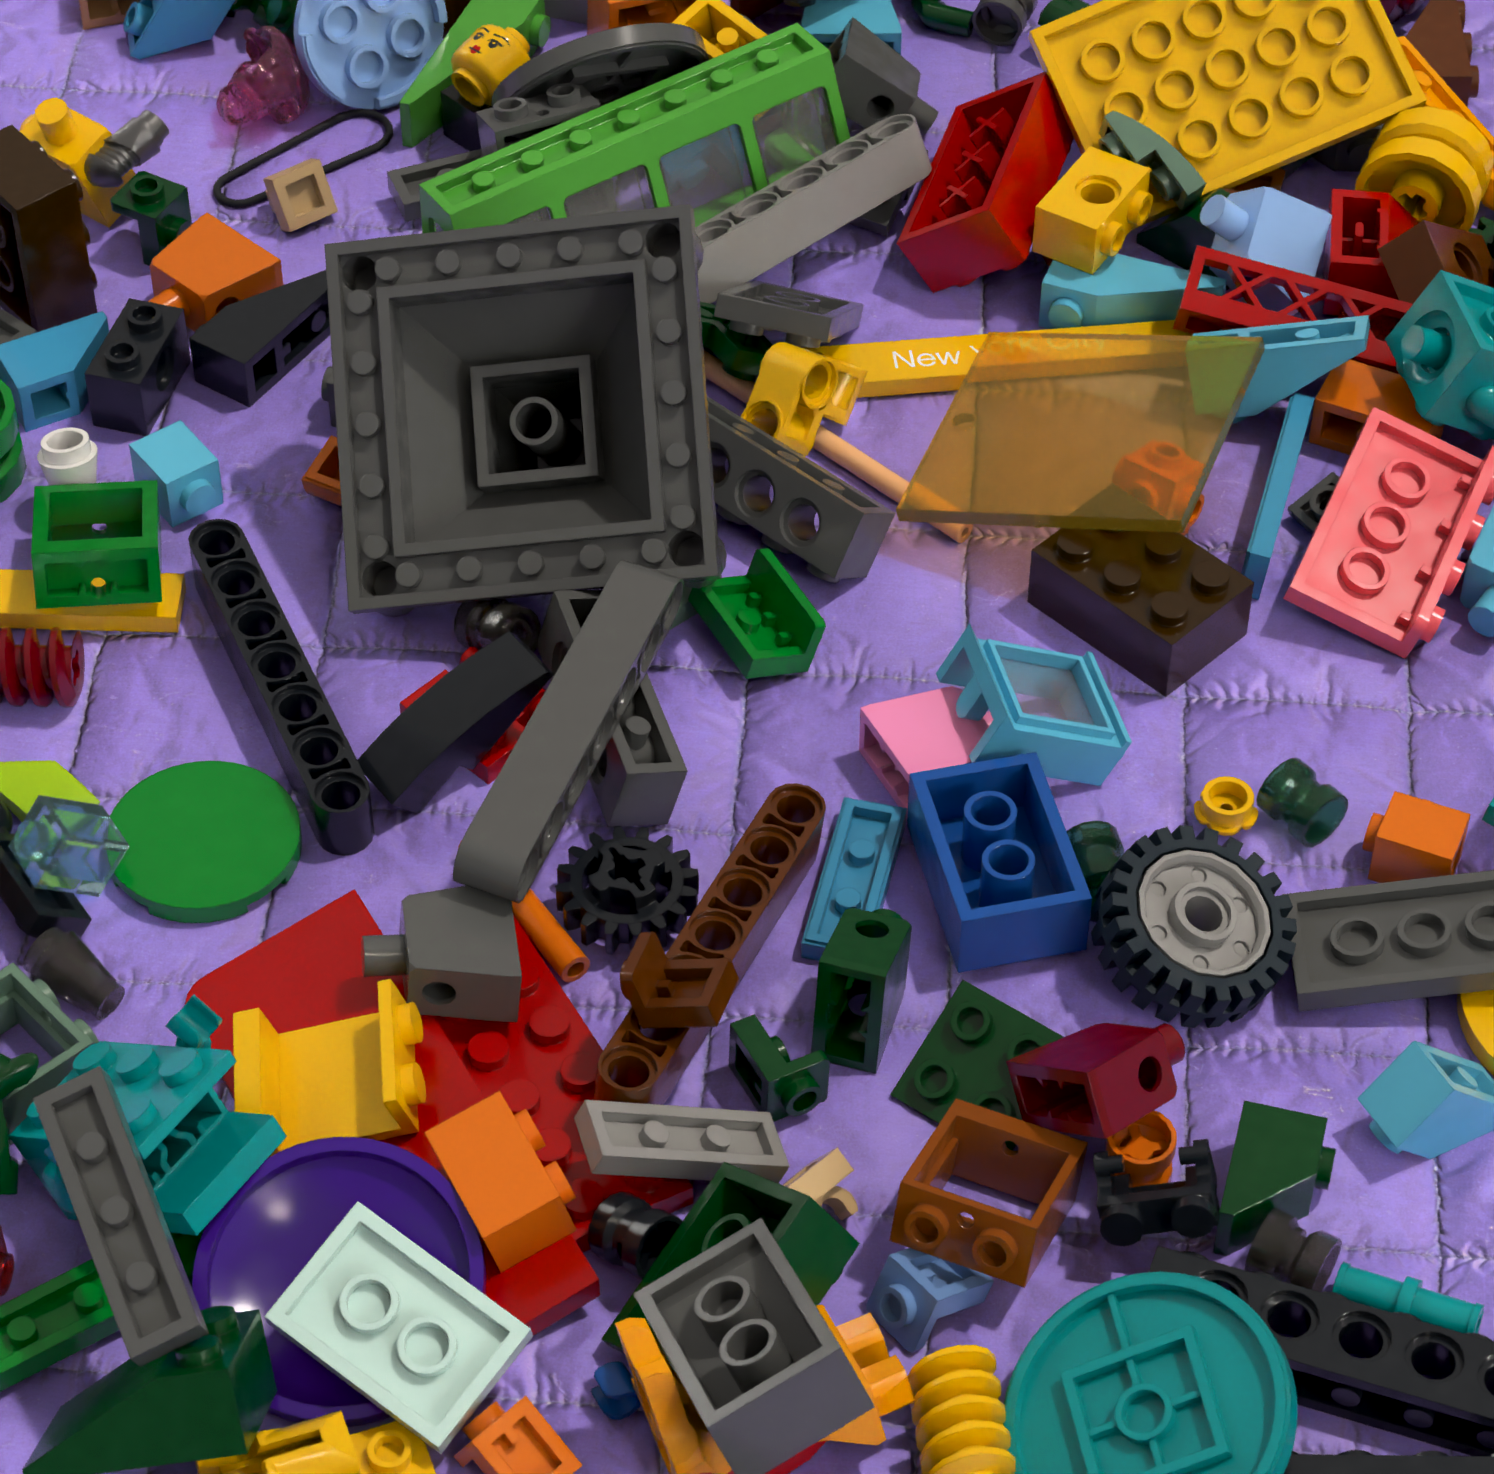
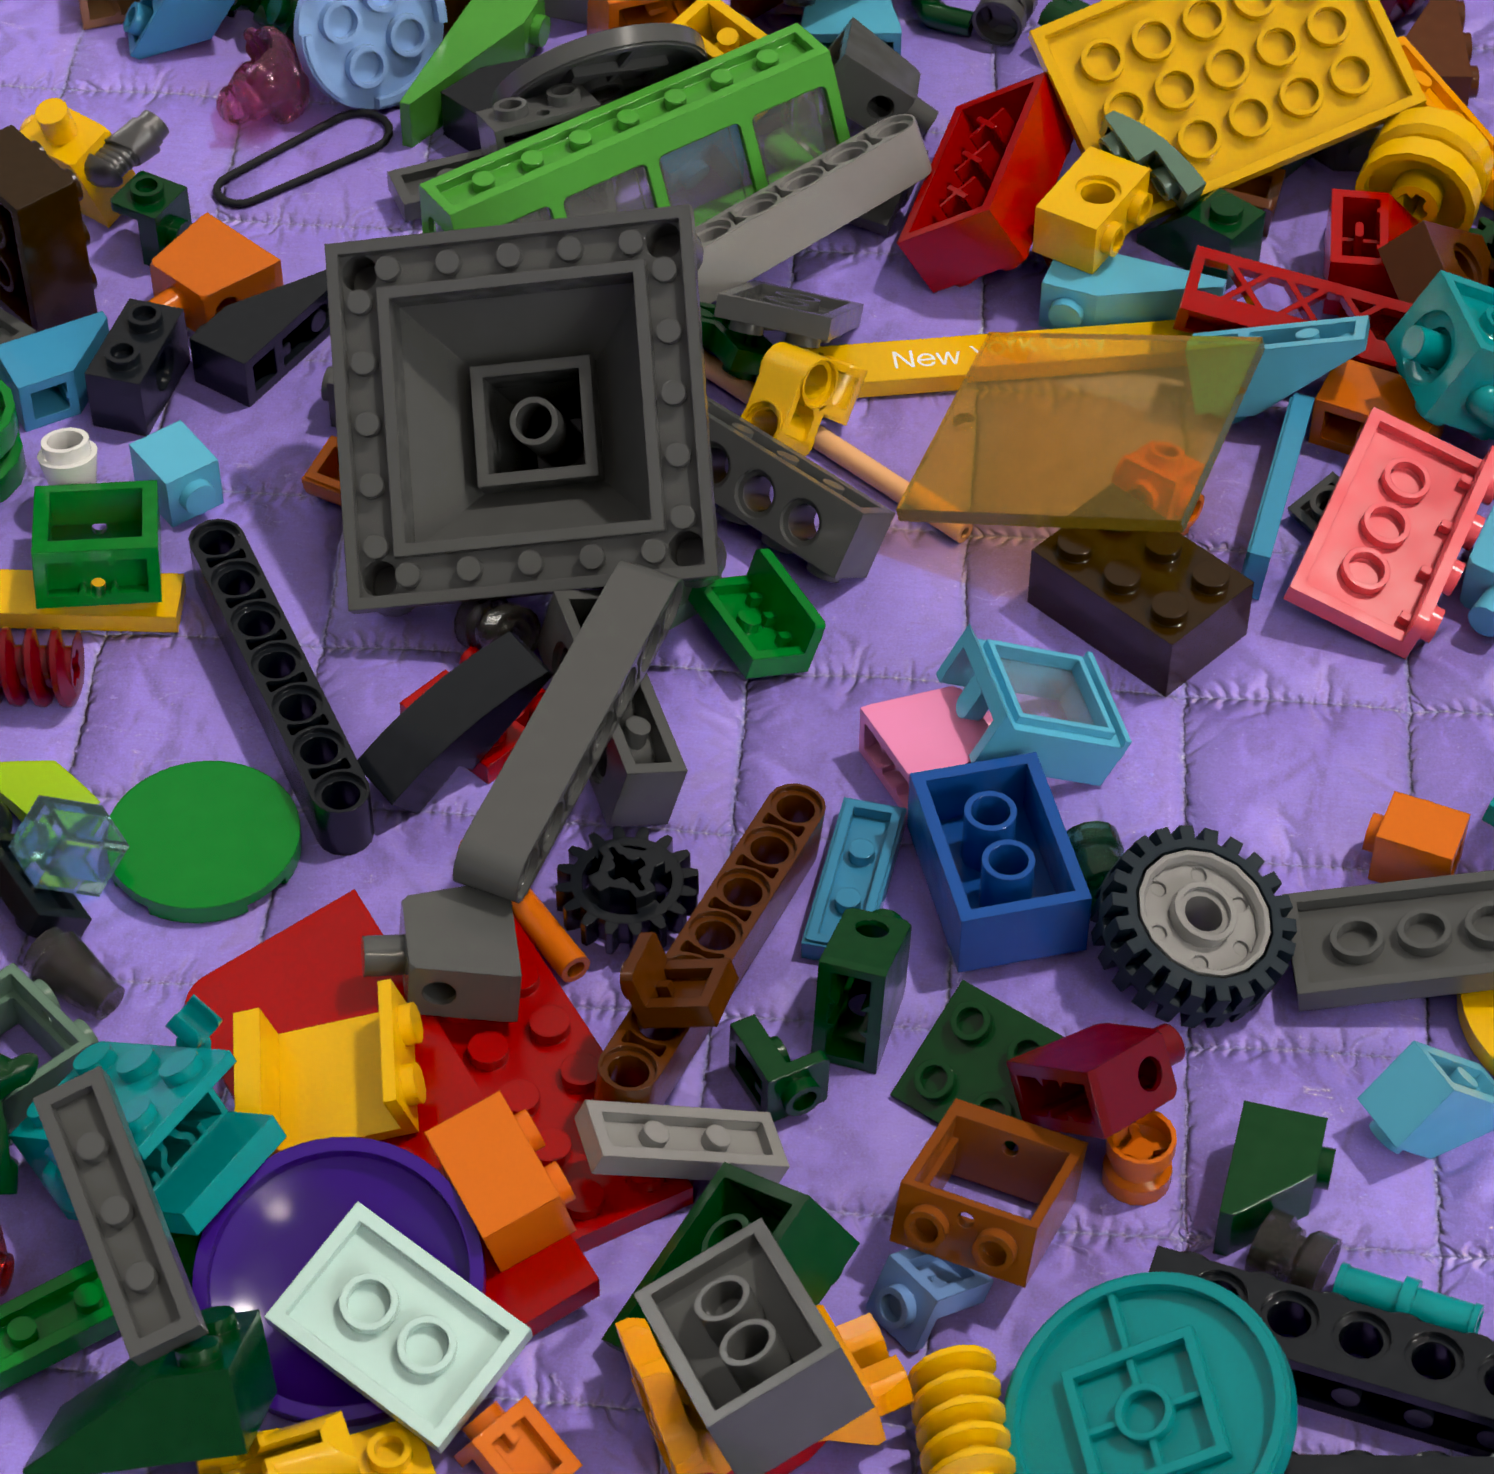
(300, 195): tan tile -> none
(486, 61): yellow head -> none
(615, 1391): blue hand -> none
(630, 1232): black wheel -> none
(819, 1182): tan tile -> none
(1180, 1206): black piece -> none
(1226, 806): yellow plate -> none
(1270, 230): light blue torso -> none
(1299, 800): clear green wheel -> none

